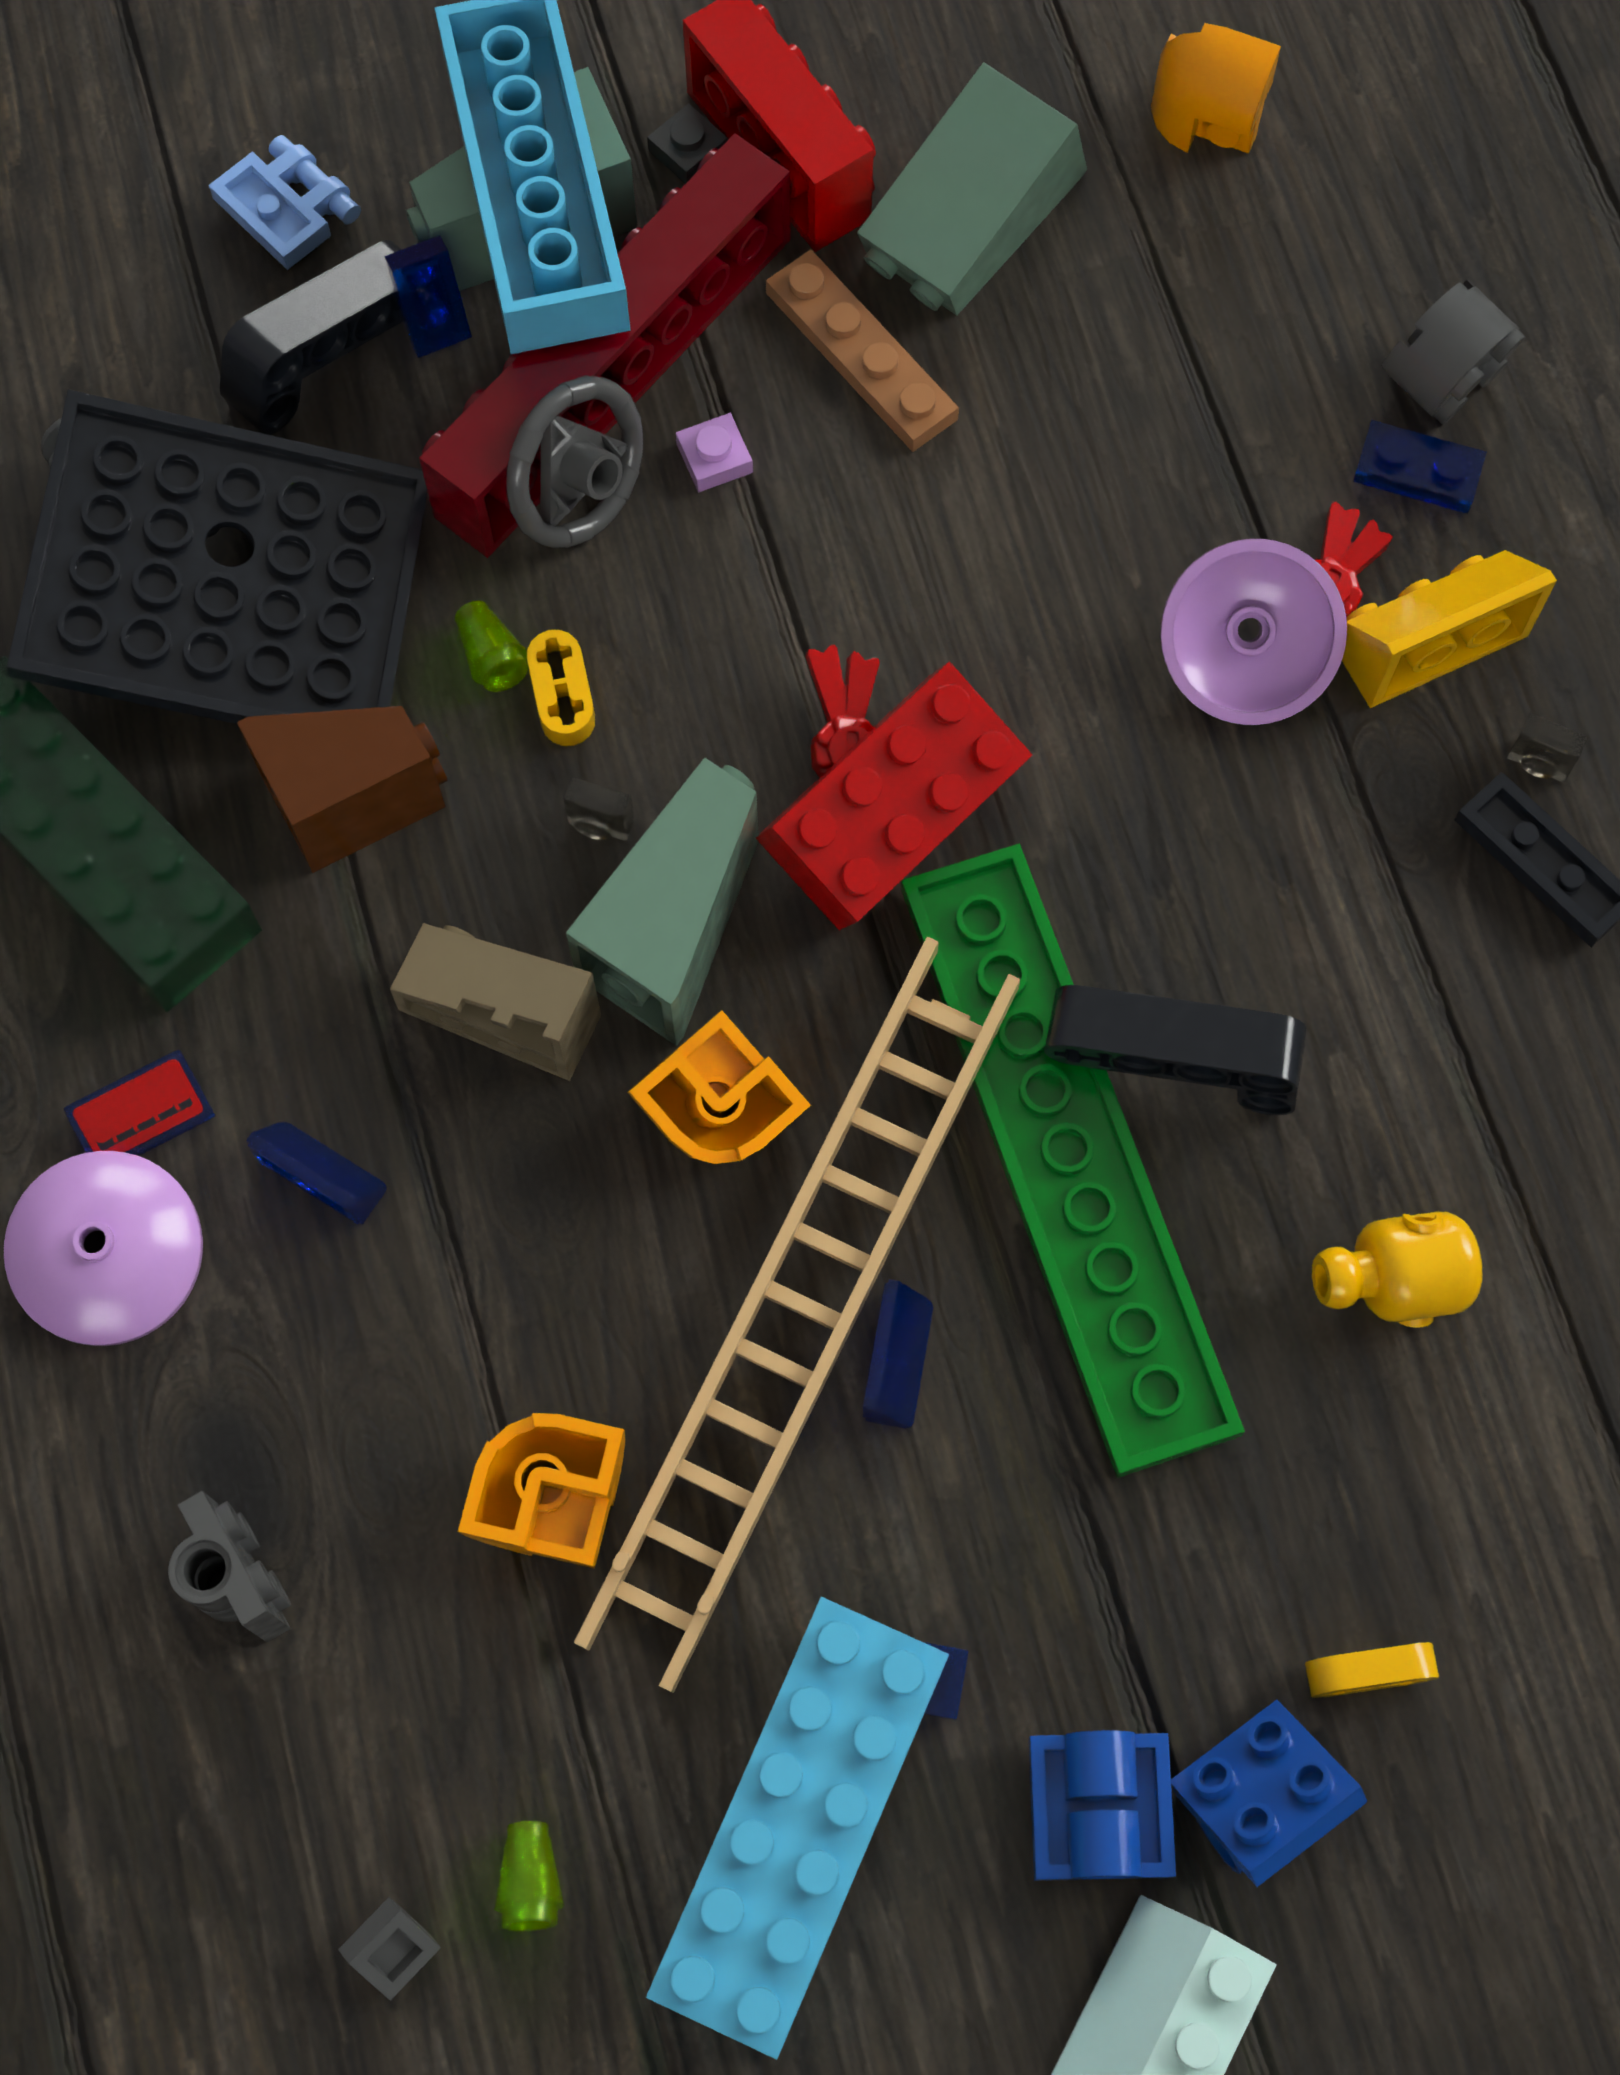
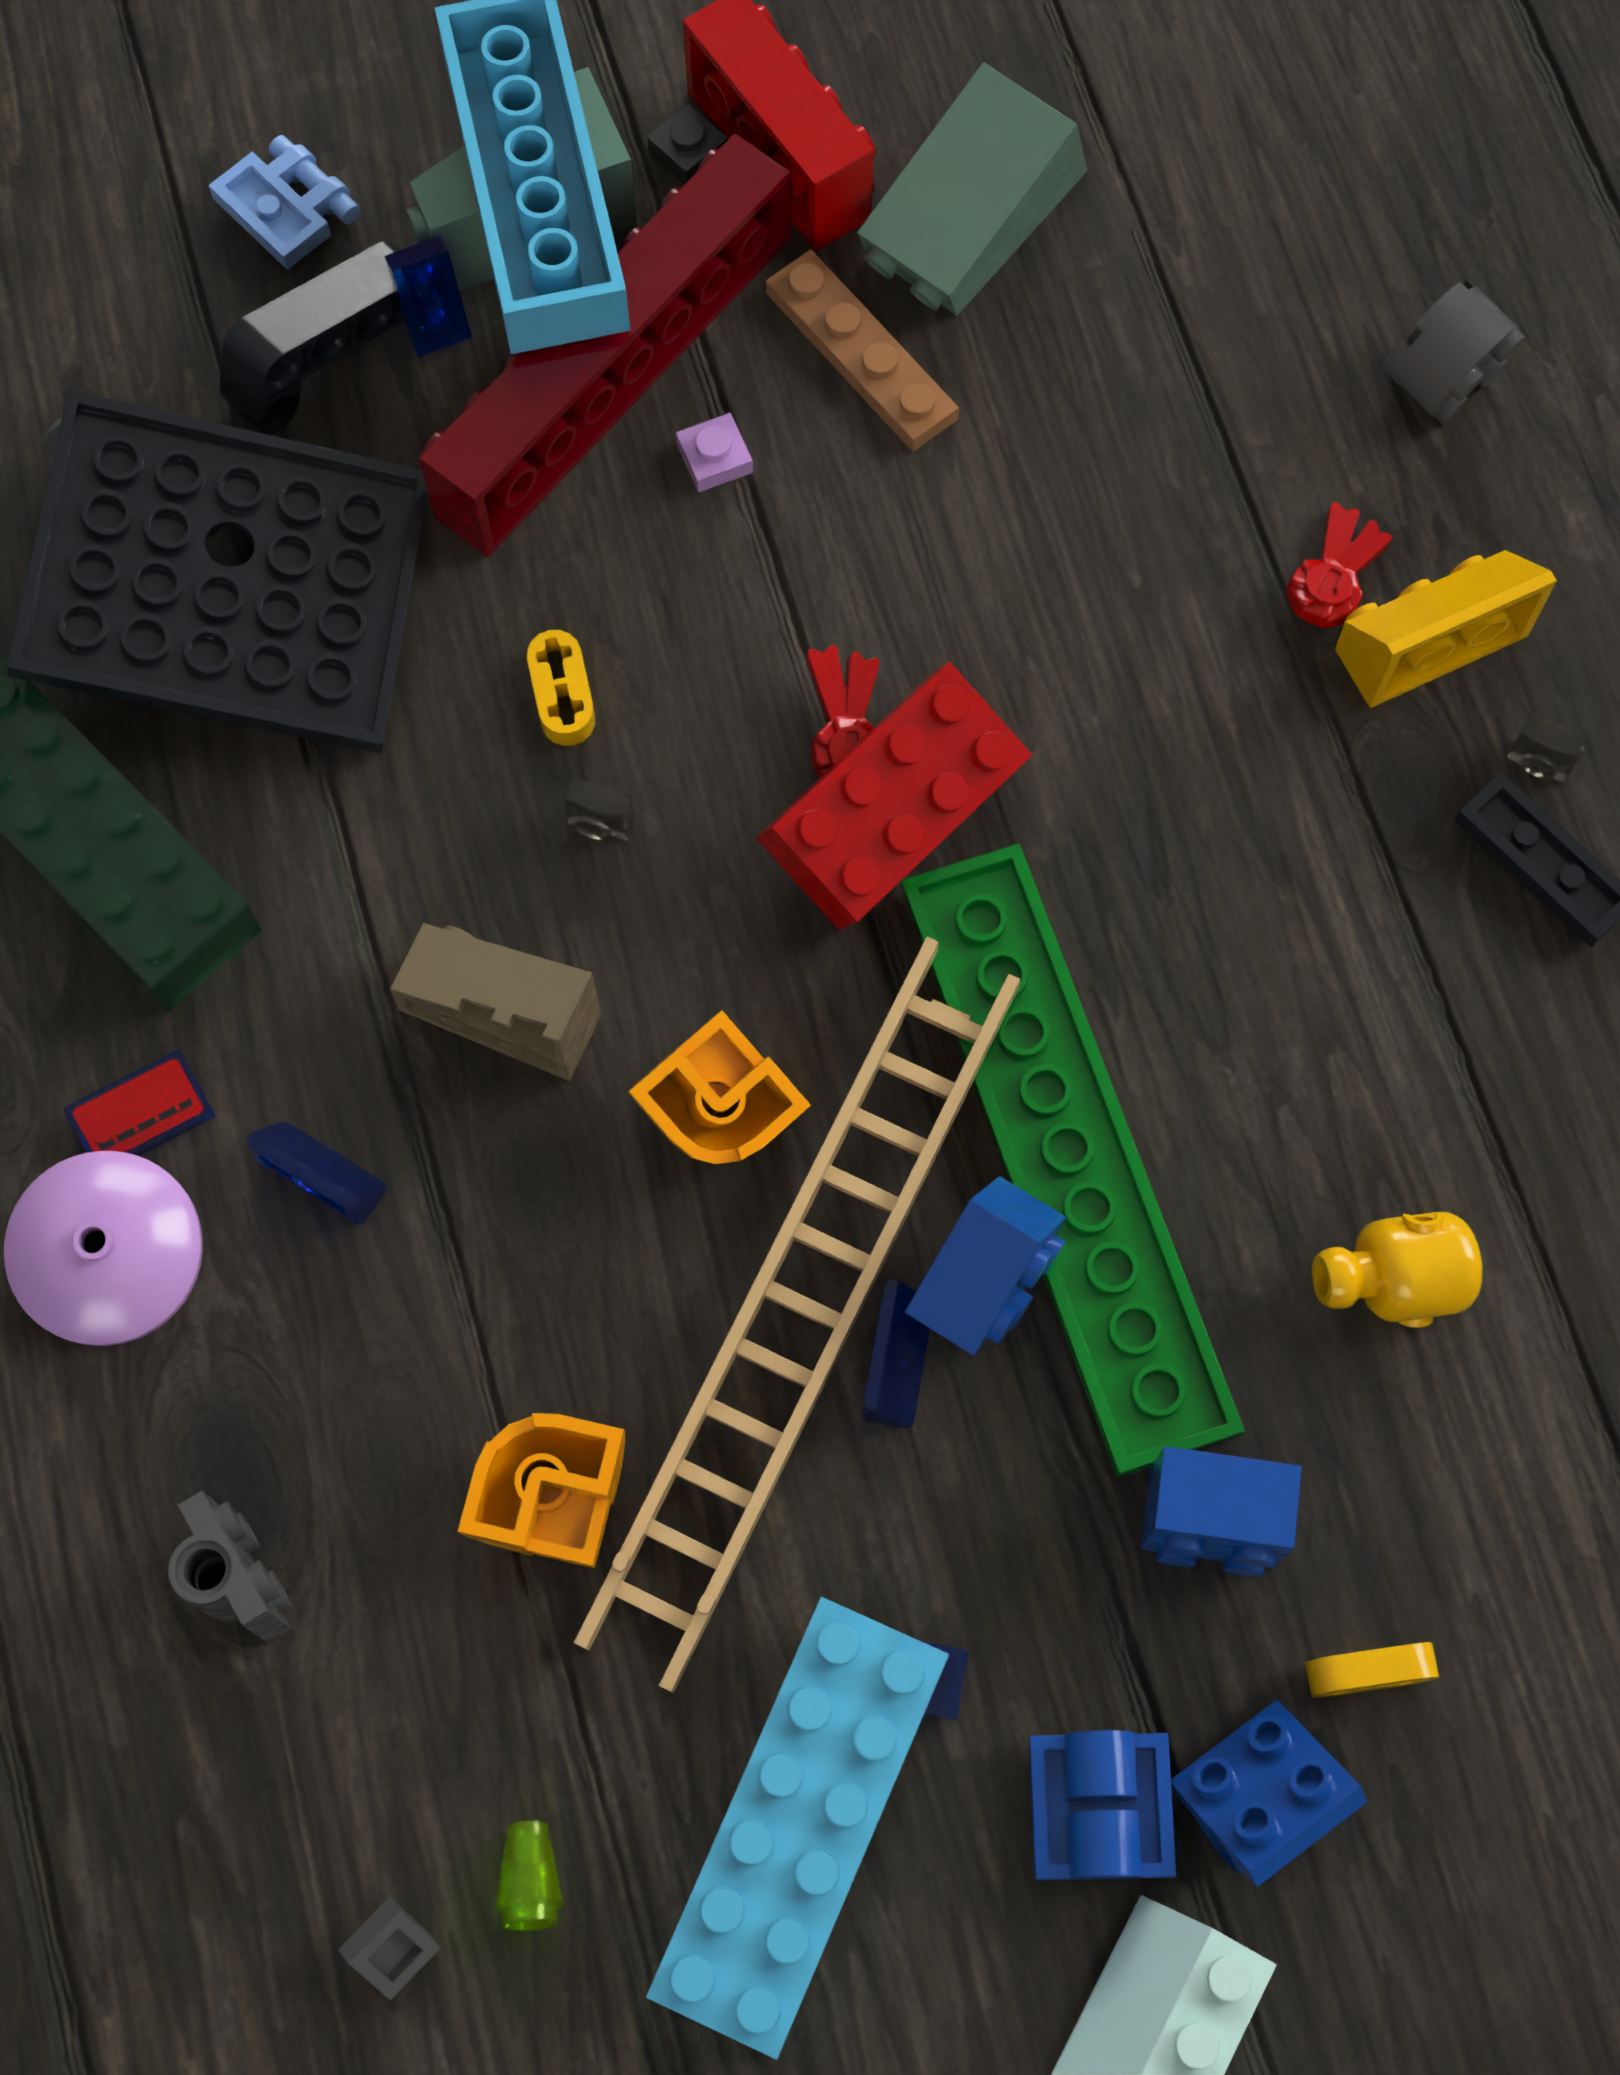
(346, 775): reddish brown slope -> none
(490, 648): clear neon green cone -> none
(574, 463): dark grey piece -> none
(670, 900): sand green slope -> none
(985, 1264): none -> blue brick
(1181, 1042): black beam -> none
(1213, 87): light orange brick -> none
(1220, 1510): none -> blue brick
(1297, 640): lavender dish -> none
(1420, 466): clear blue plate -> none

